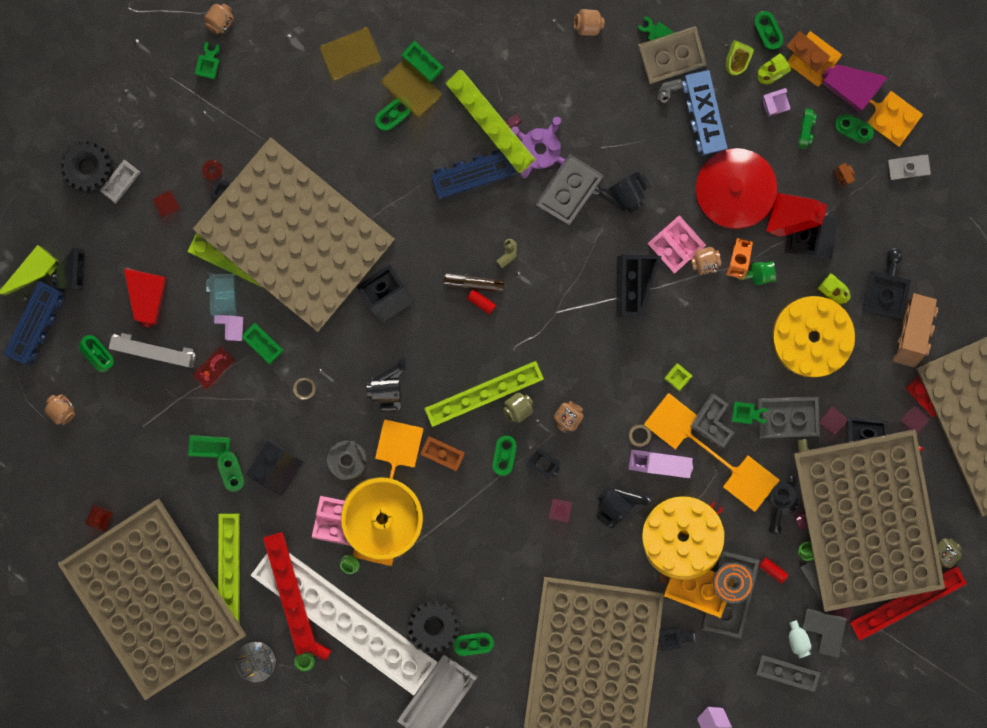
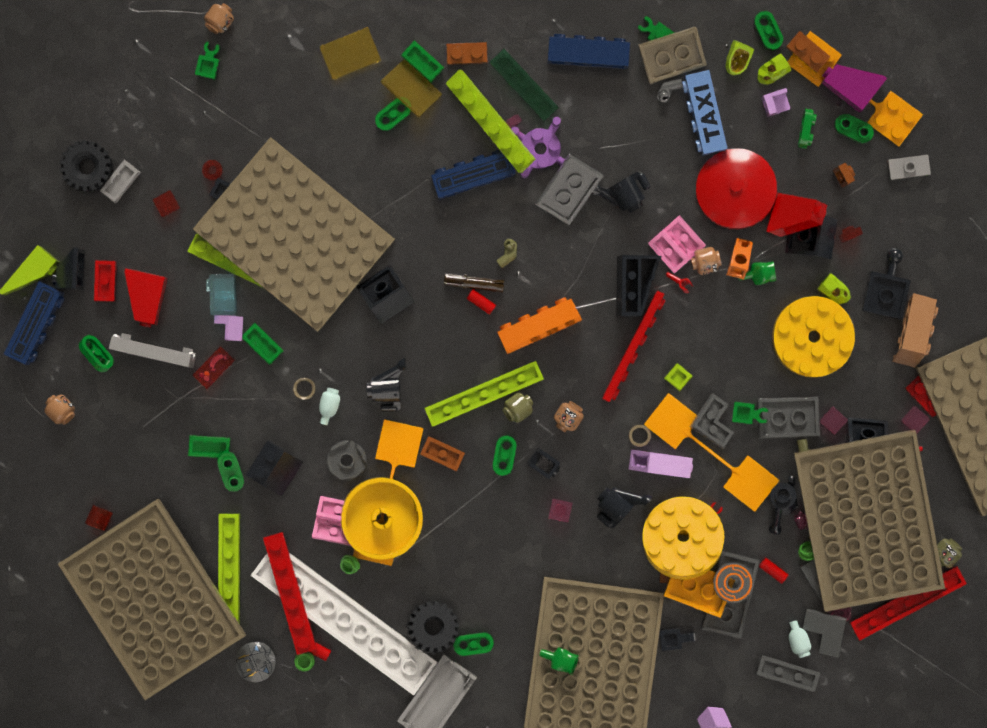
(105, 281): none -> red plate
(328, 404): none -> light aqua plant
(467, 53): none -> dark orange plate
(524, 85): none -> clear green plate
(538, 326): none -> orange wedge
(561, 660): none -> green piece
(588, 22): medium nougat head -> none
(588, 52): none -> dark blue brick
(638, 339): none -> red plate
(682, 282): none -> red hand
(850, 233): none -> clear red plate

